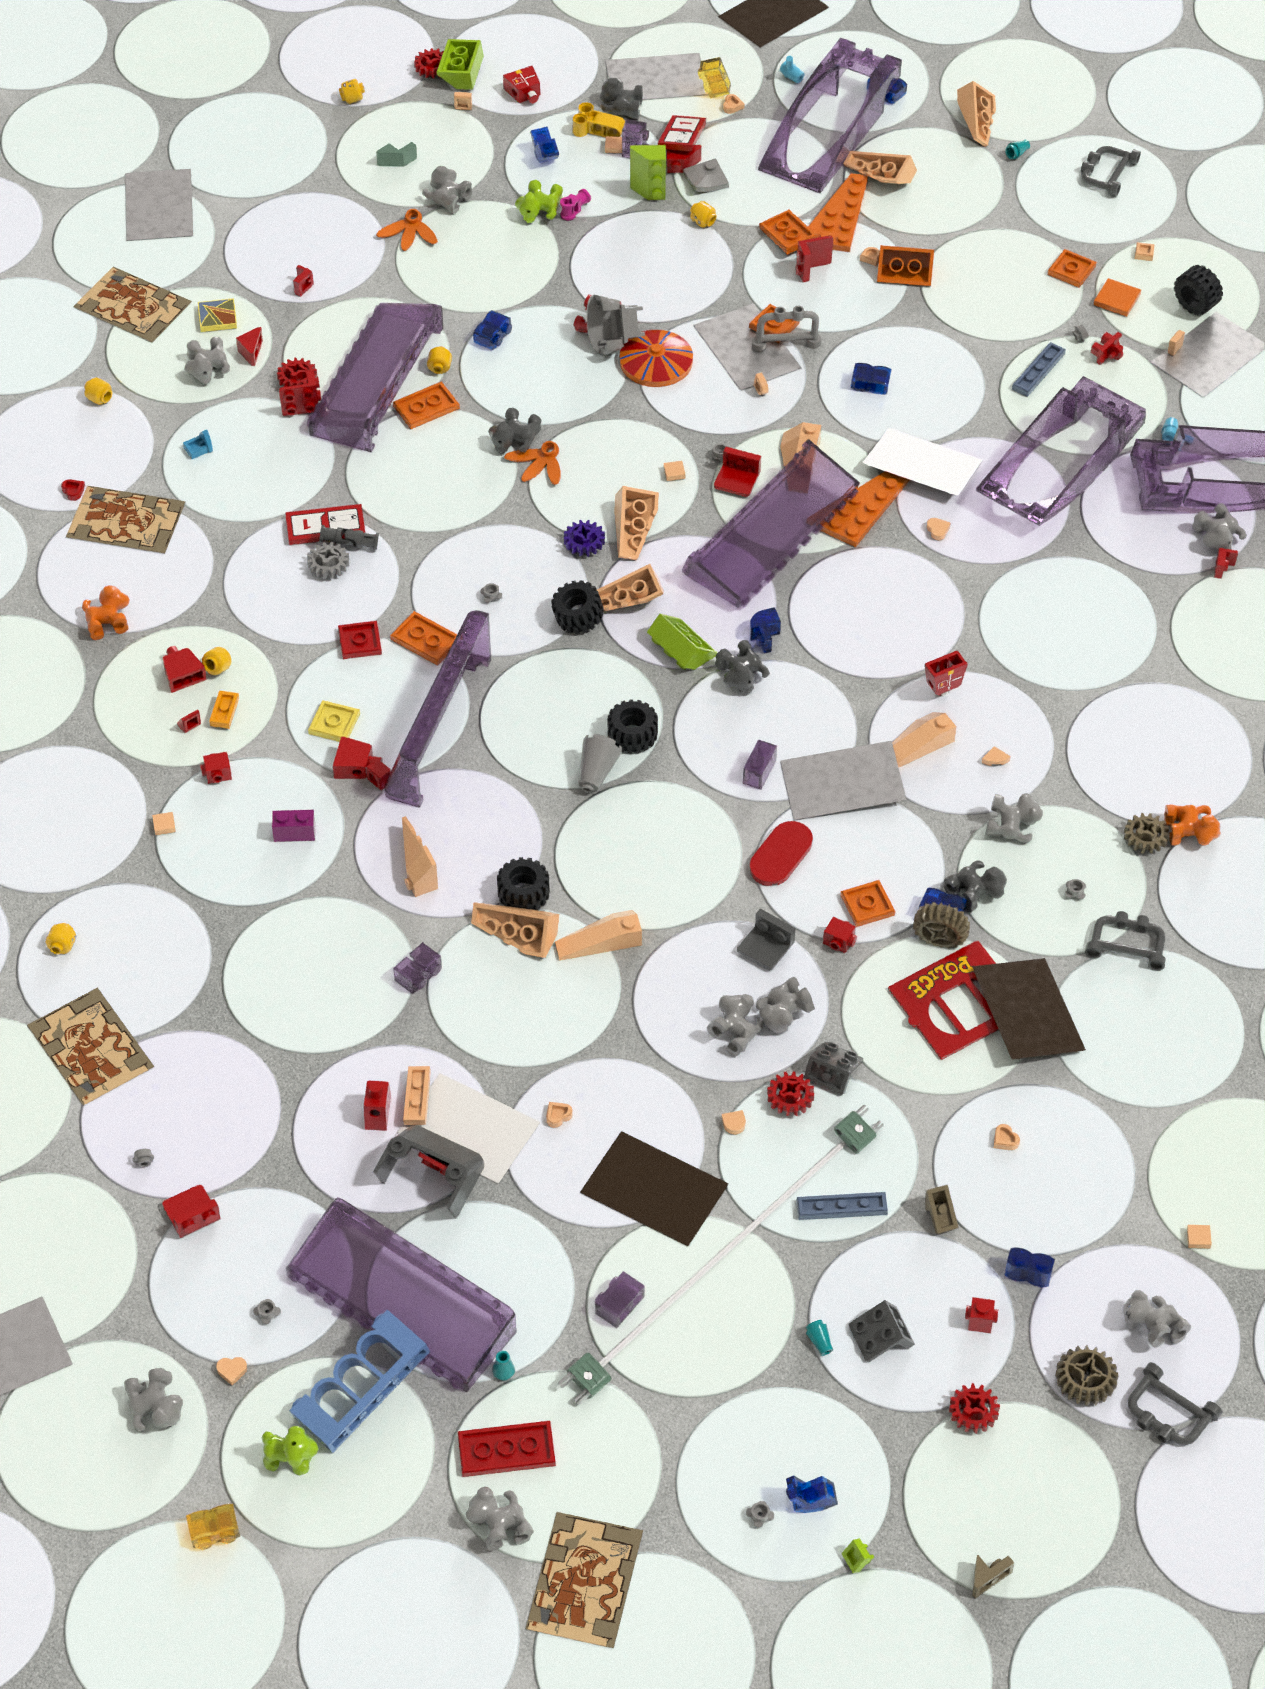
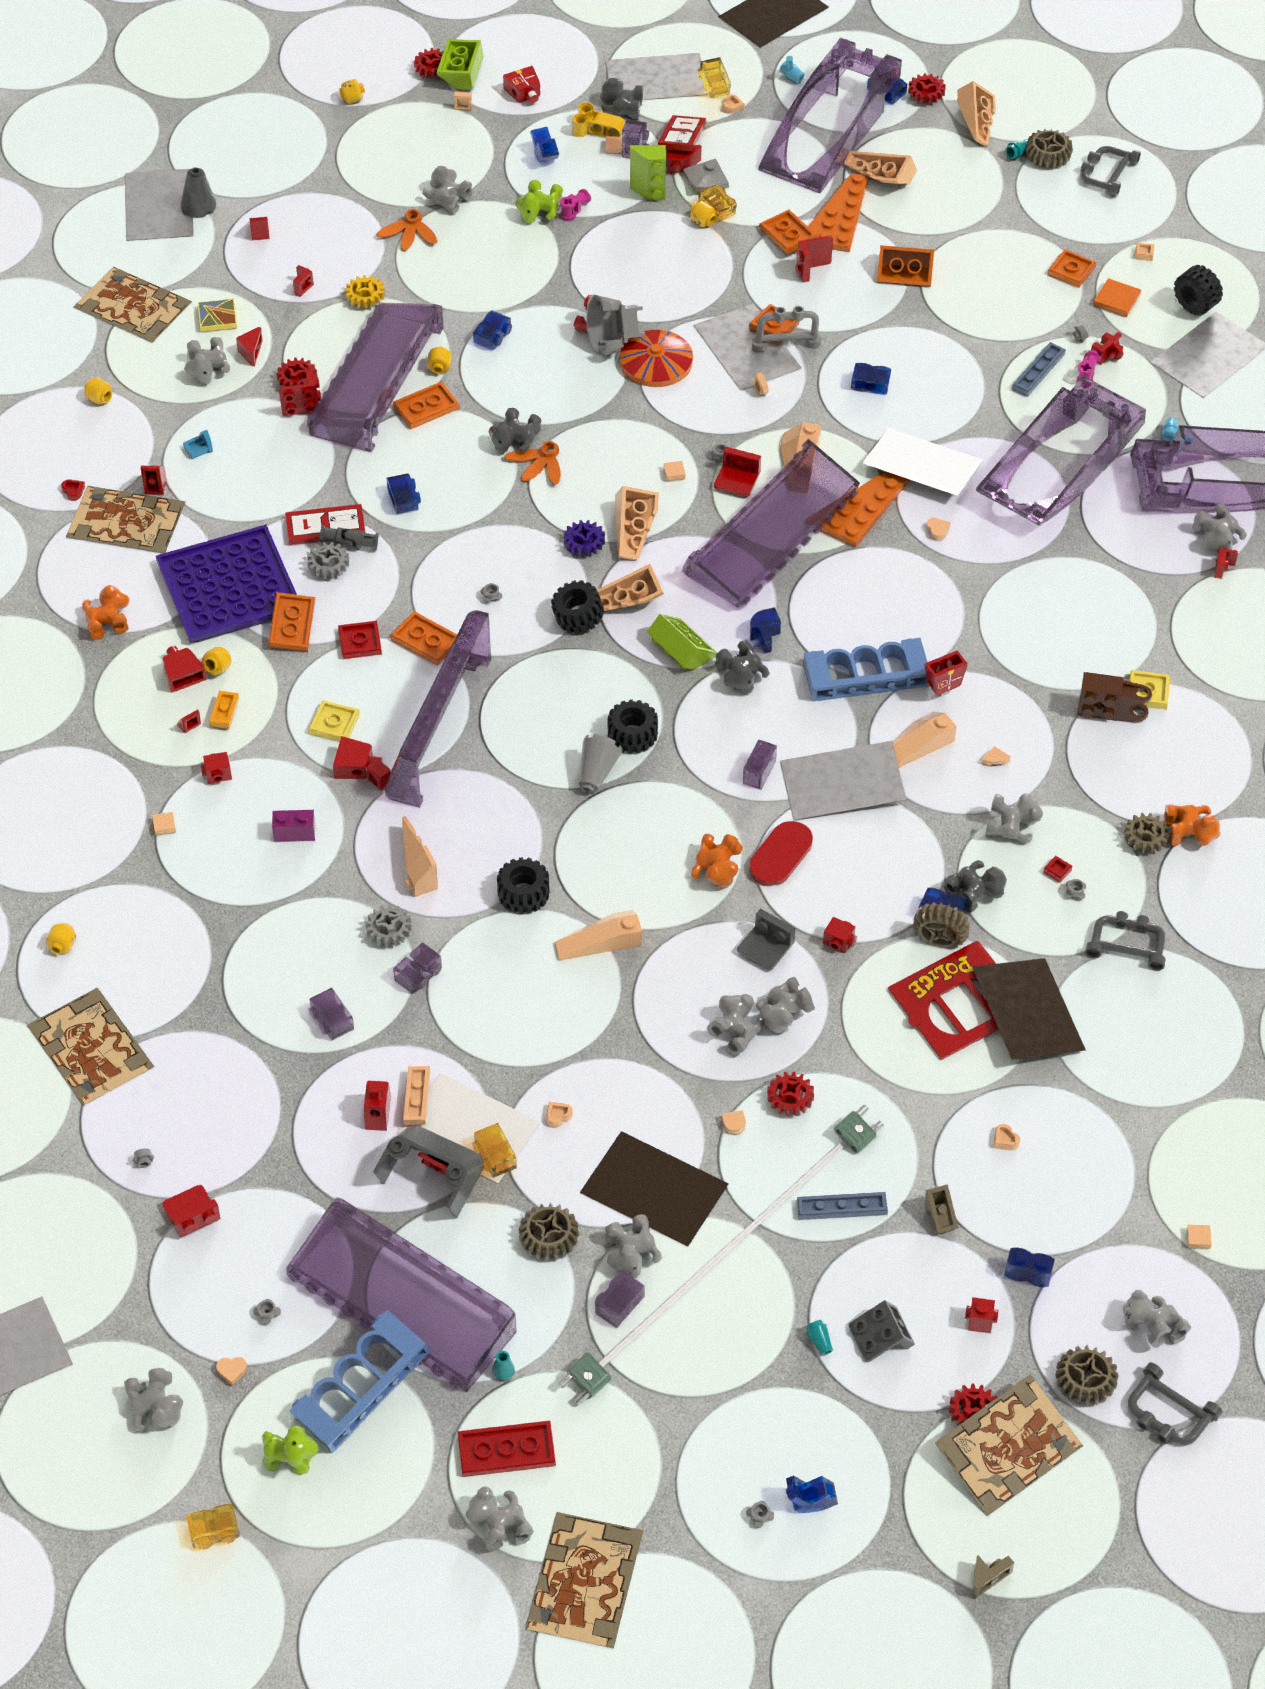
(153, 479): none -> red slope
(197, 194): none -> dark grey cone
(225, 582): none -> dark purple plate
(259, 228): none -> red slope
(291, 622): none -> orange tile
(331, 1014): none -> clear purple brick
(365, 291): none -> yellow gear
(388, 925): none -> light grey gear
(392, 156): sand green slope -> none
(403, 493): none -> clear blue brick
(495, 1150): none -> clear yellow brick
(523, 928): light nougat wedge -> none
(545, 1221): none -> dark tan gear
(628, 1255): none -> light grey animal
(716, 860): none -> orange animal
(718, 198): none -> clear yellow brick
(832, 1067): dark grey bracket -> none
(857, 1555): lime tile -> none
(867, 903): orange tile -> none
(870, 255): light nougat tile -> none
(909, 652): none -> medium blue fence
(926, 88): none -> red gear
(1008, 1444): none -> sticker
(1049, 148): none -> dark tan gear
(1057, 869): none -> red tile
(1088, 364): none -> dark pink connector
(1112, 698): none -> reddish brown brick
(1157, 683): none -> light yellow tile
(1176, 342): light nougat tile -> none

